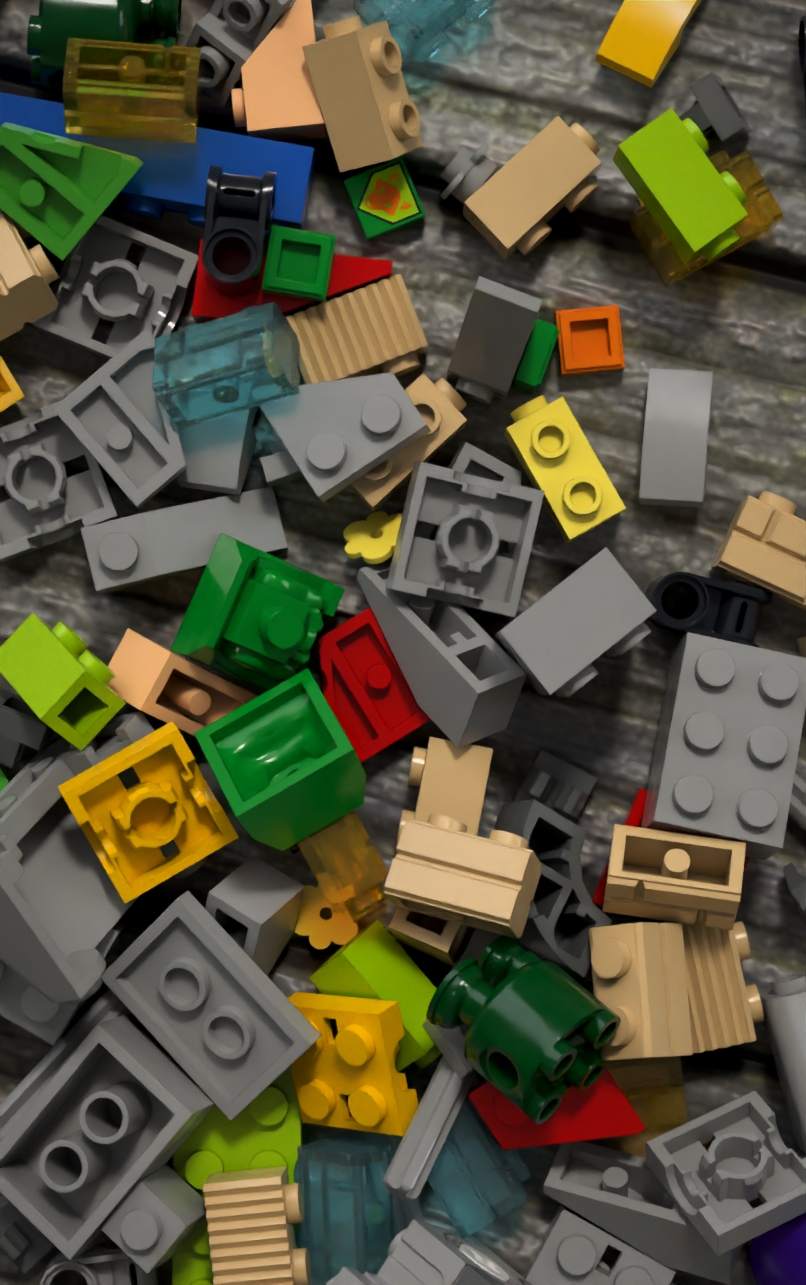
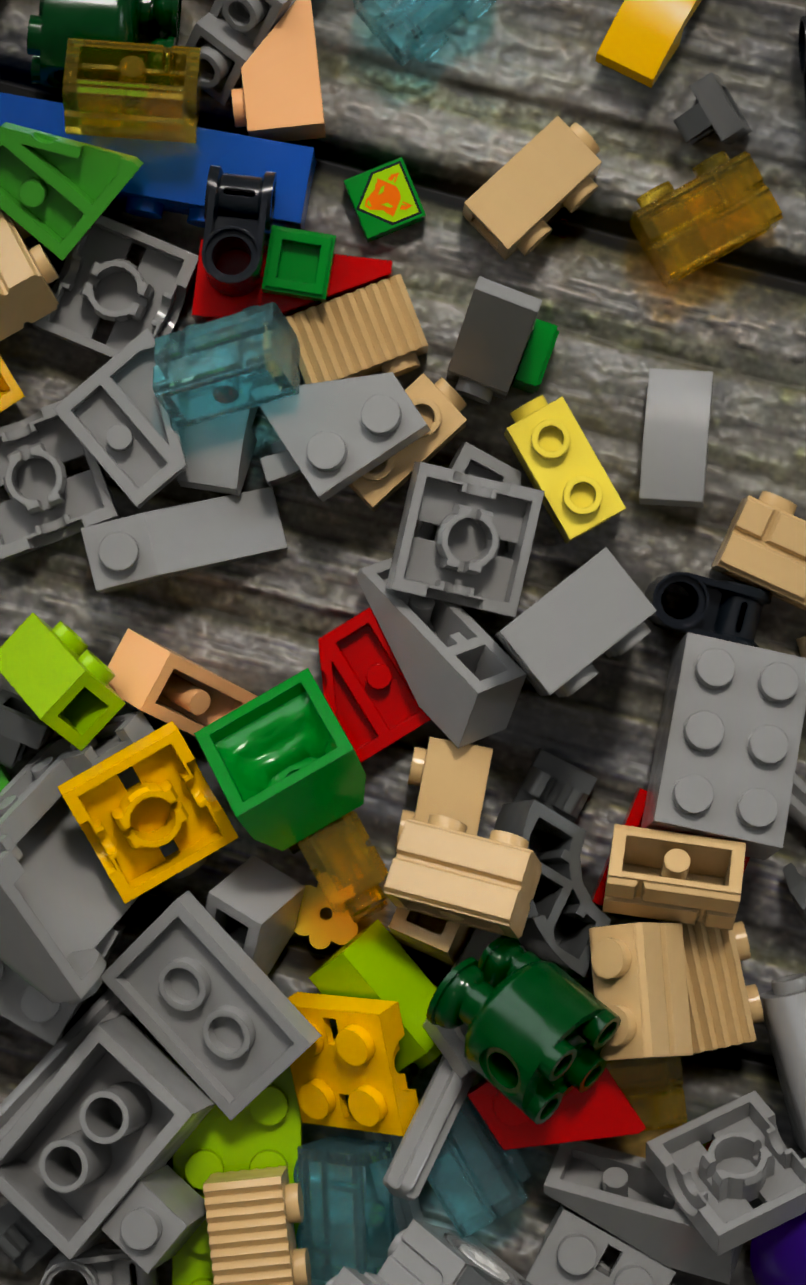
(254, 615): green brick -> none
(362, 93): tan brick -> none
(372, 538): light yellow plant -> none
(467, 173): light grey plate -> none
(589, 340): orange tile -> none
(682, 186): lime brick -> none

